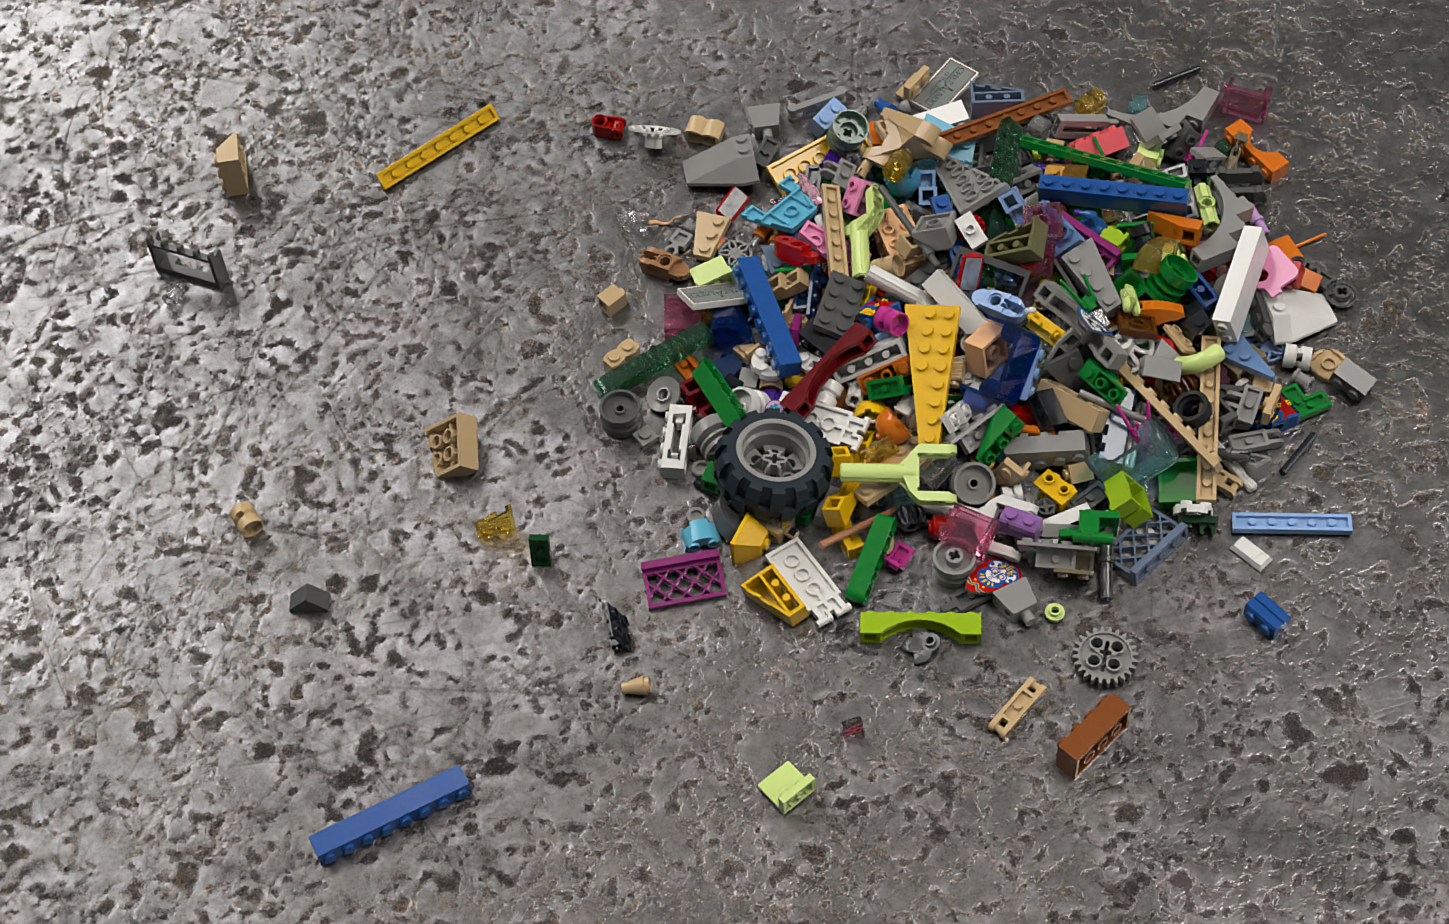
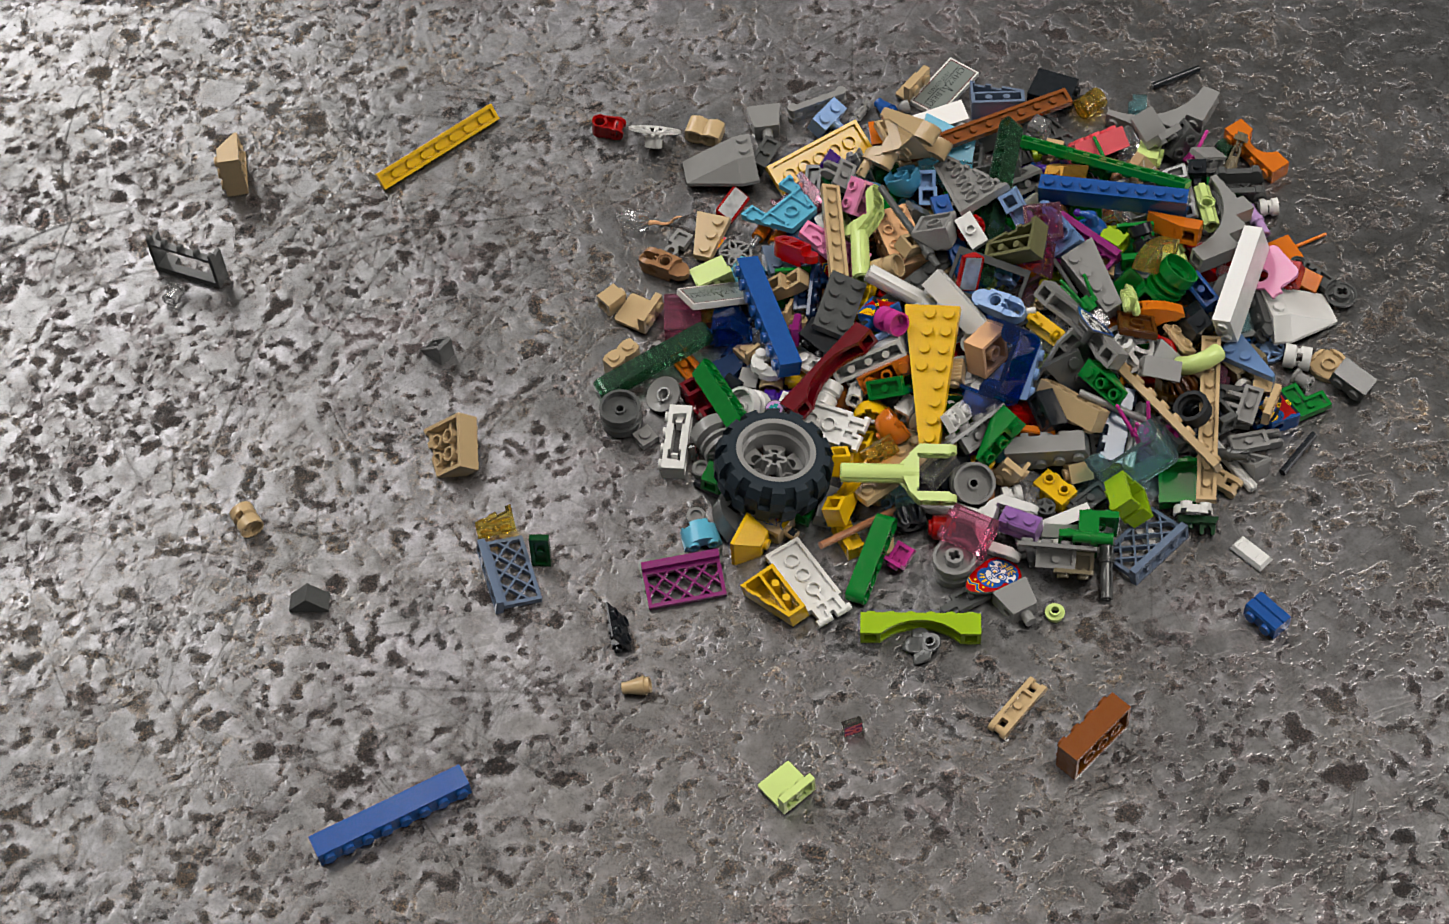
(439, 349): none -> dark grey slope
(493, 580): none -> sand blue fence
(640, 312): none -> tan bracket
(847, 132): sand green wheel -> none
(897, 166): clear yellow wheel -> none
(1049, 81): none -> black panel
(1080, 125): light grey hinge -> none
(1124, 660): light grey gear -> none
(1246, 102): clear pink panel -> none
(1268, 206): none -> white wheel
(1291, 523): light blue plate -> none

